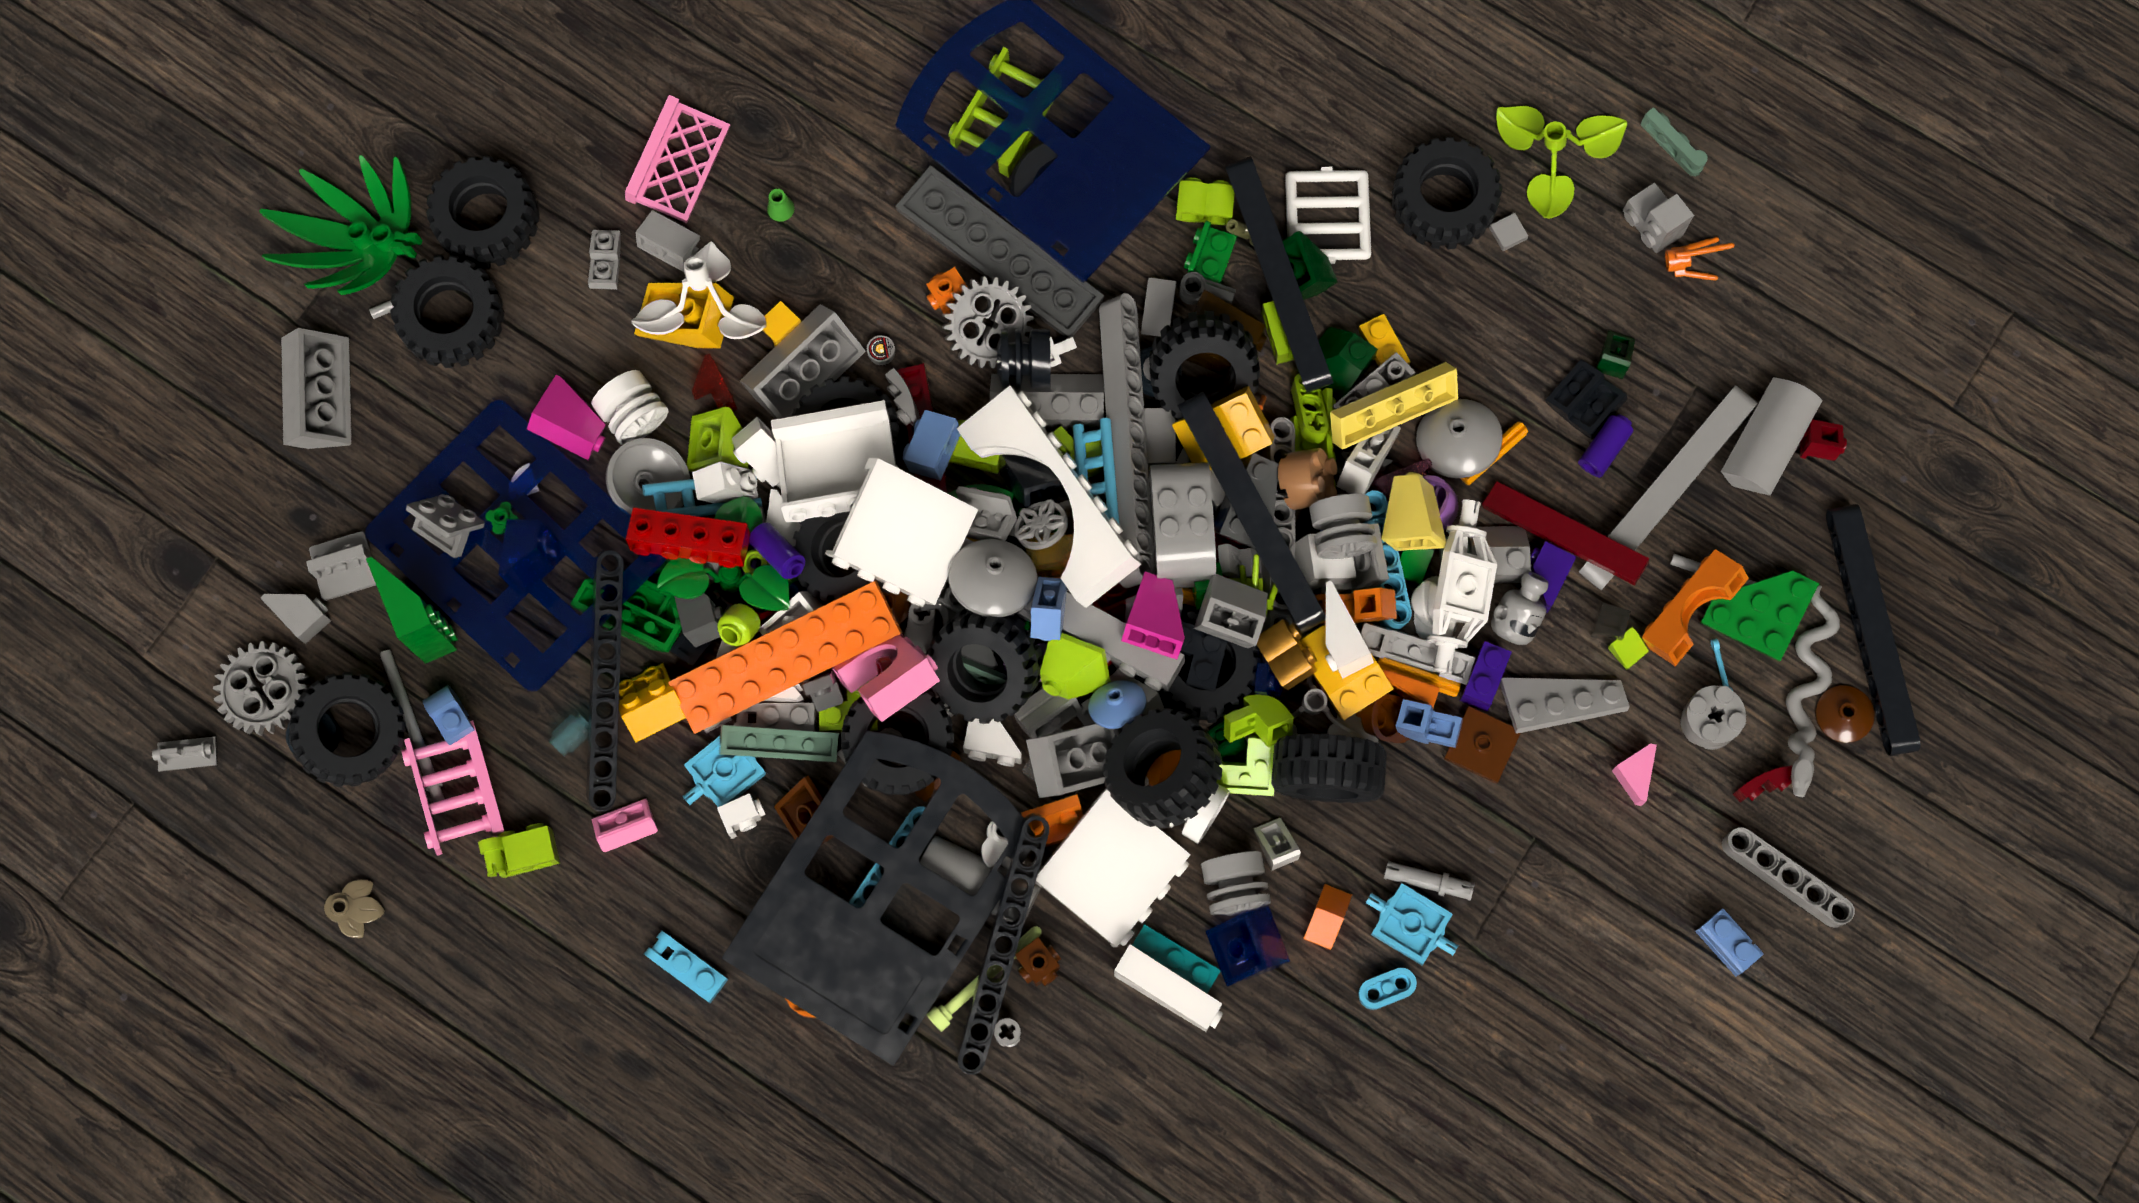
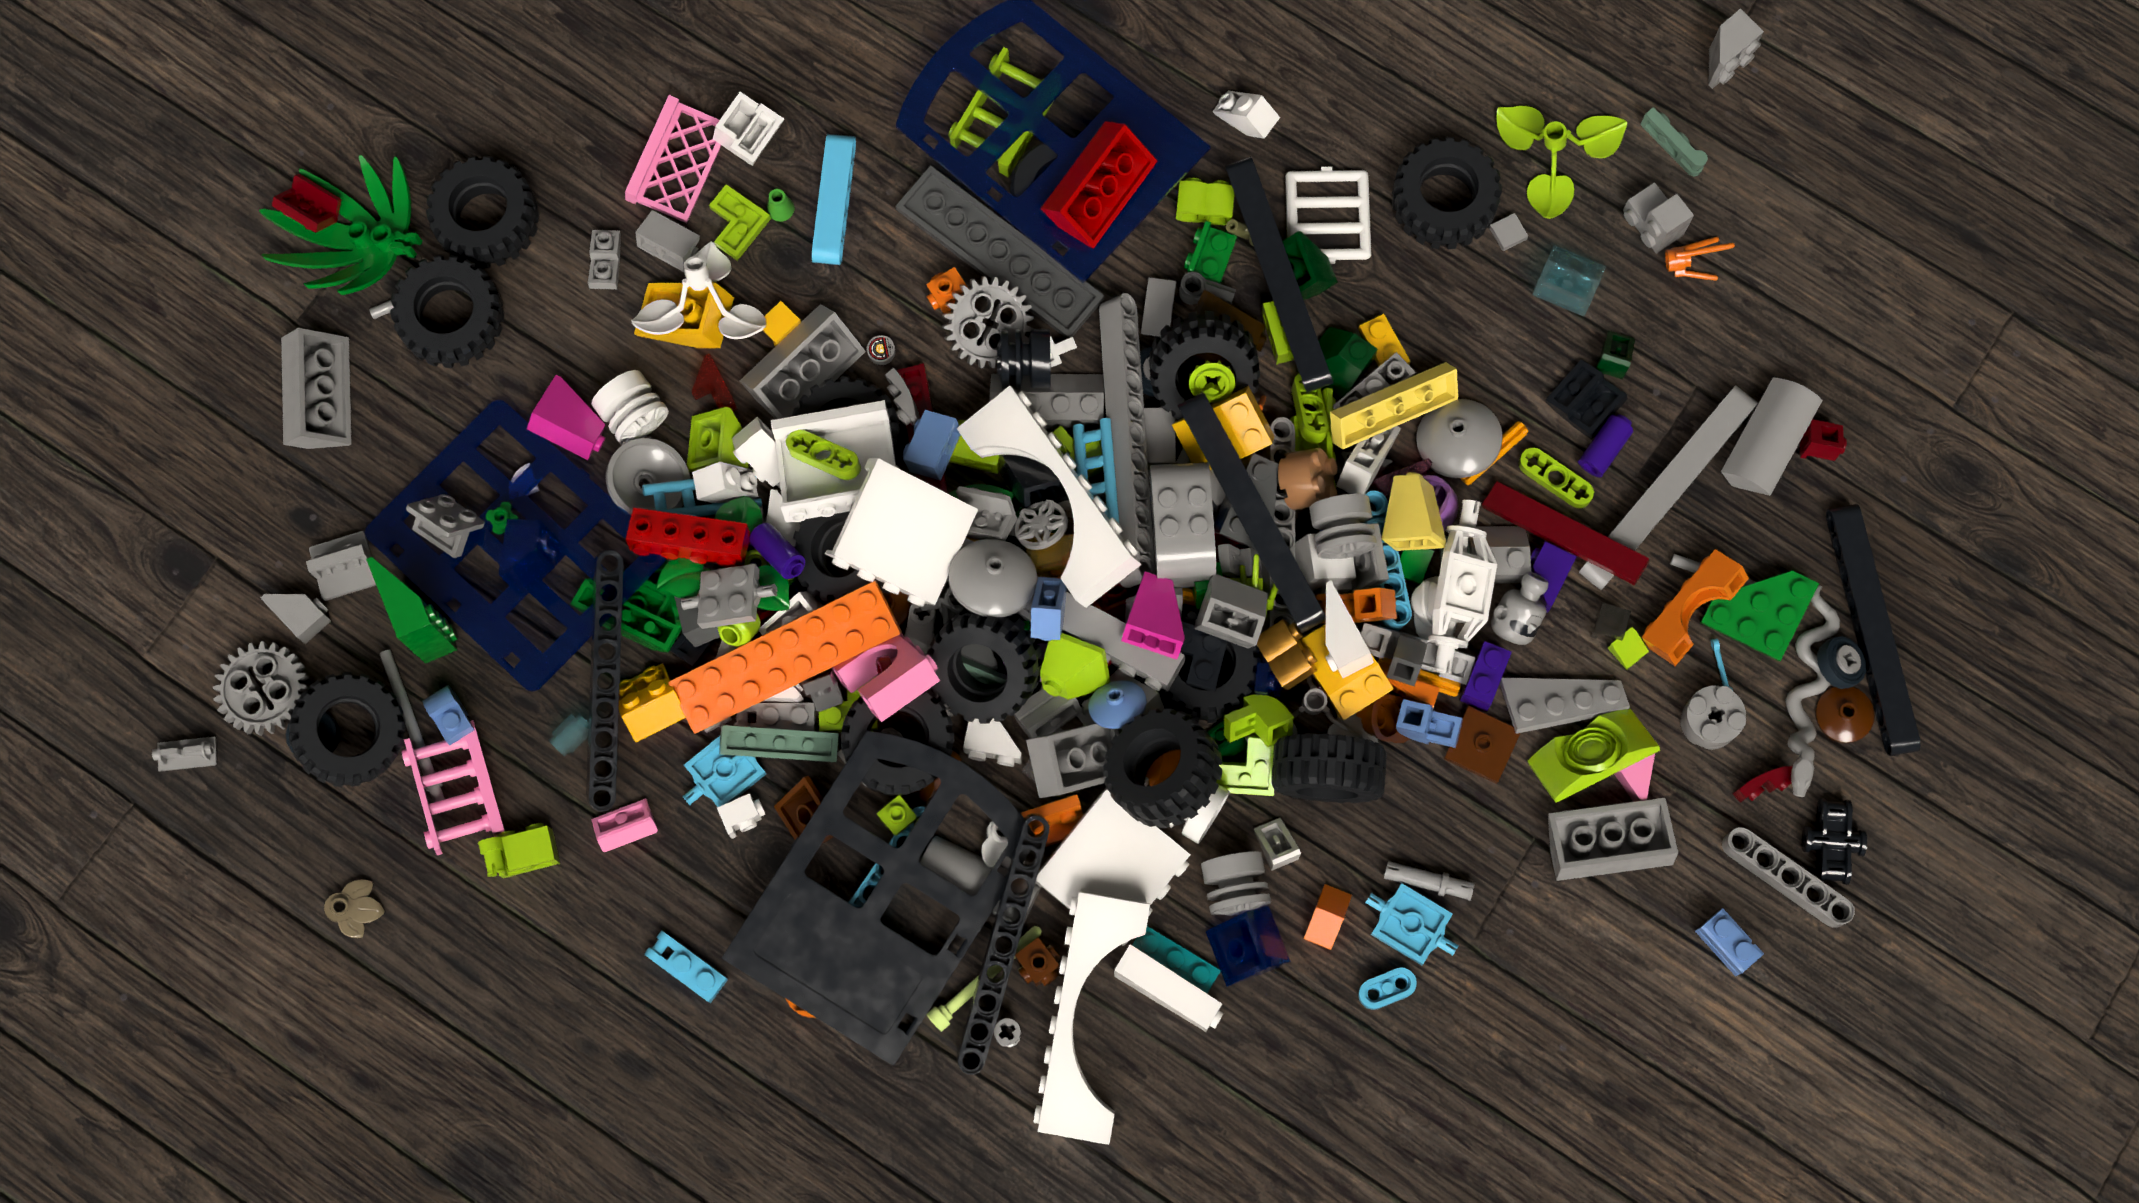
(308, 204): none -> dark red bracket
(728, 596): none -> light grey plate
(744, 220): none -> lime plate
(747, 128): none -> white plate
(830, 464): none -> lime beam
(833, 199): none -> medium azure beam
(897, 815): none -> lime bracket
(1069, 1102): none -> white arch
(1099, 183): none -> red slope
(1212, 391): none -> lime gear
(1247, 113): none -> white slope
(1407, 660): none -> dark grey brick
(1569, 280): none -> clear light blue slope
(1578, 482): none -> lime beam
(1592, 754): none -> lime slope
(1611, 839): none -> light grey slope
(1733, 47): none -> light grey slope
(1834, 840): none -> black axle
(1841, 662): none -> black wheel

